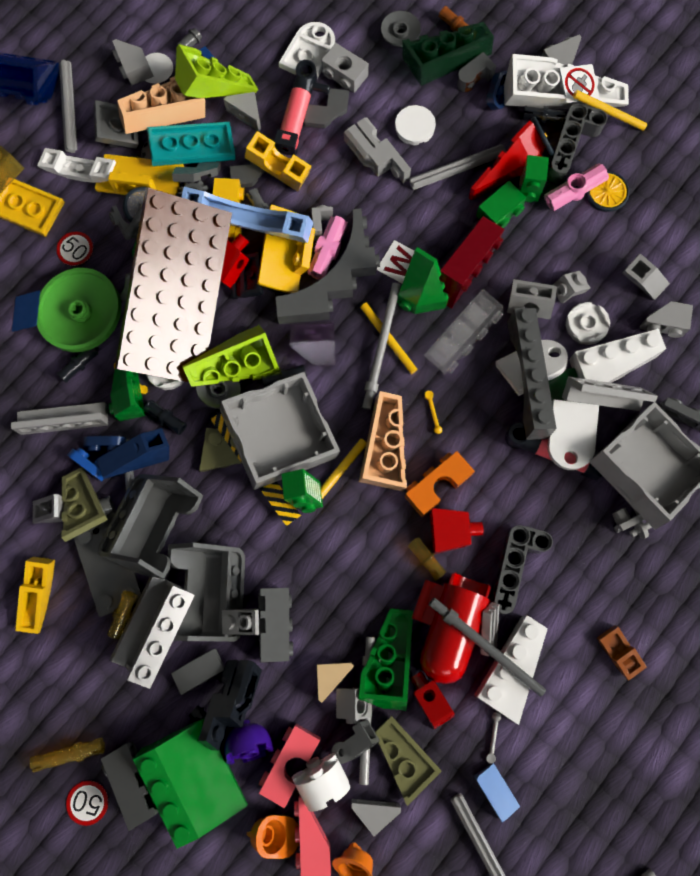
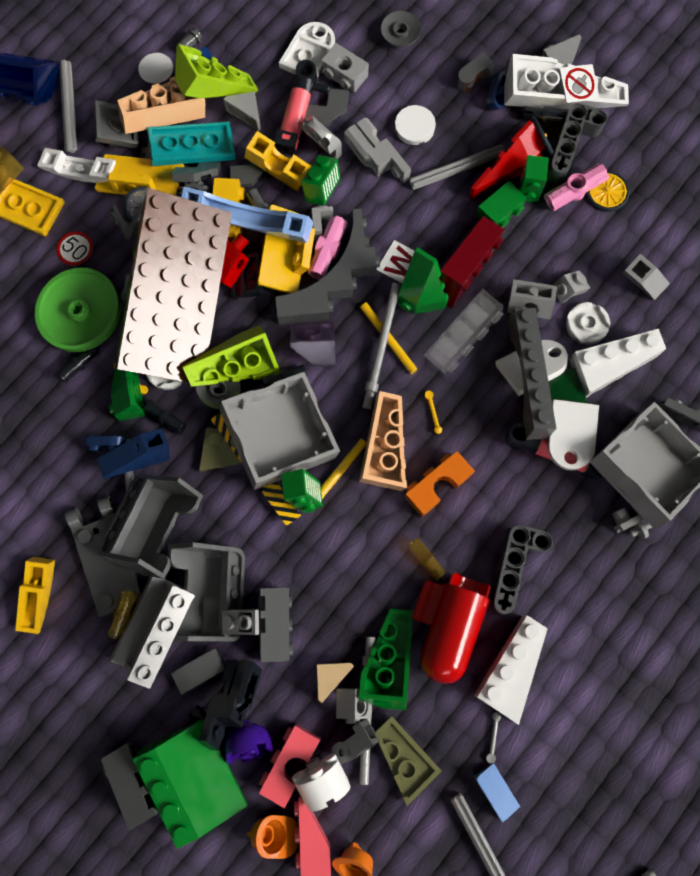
(26, 311): blue sticker -> none
(48, 509): light grey slope -> none
(61, 418): light grey fence -> none
(73, 753): clear yellow pin -> none
(80, 457): blue plate -> none
(81, 505): olive wing -> none
(87, 803): sticker -> none
(133, 61): light grey slope -> none
(321, 180): none -> green brick
(322, 137): none -> light grey slope
(375, 813): light grey slope -> none
(436, 711): red torso -> none
(449, 51): clear green wedge -> none
(451, 618): dark grey bar -> none
(452, 19): dark orange pin -> none
(452, 529): red torso -> none
(490, 622): light grey tile -> none
(606, 394): light grey fence -> none
(616, 113): yellow bar -> none
(621, 653): dark orange slope -> none
(671, 320): light grey slope -> none

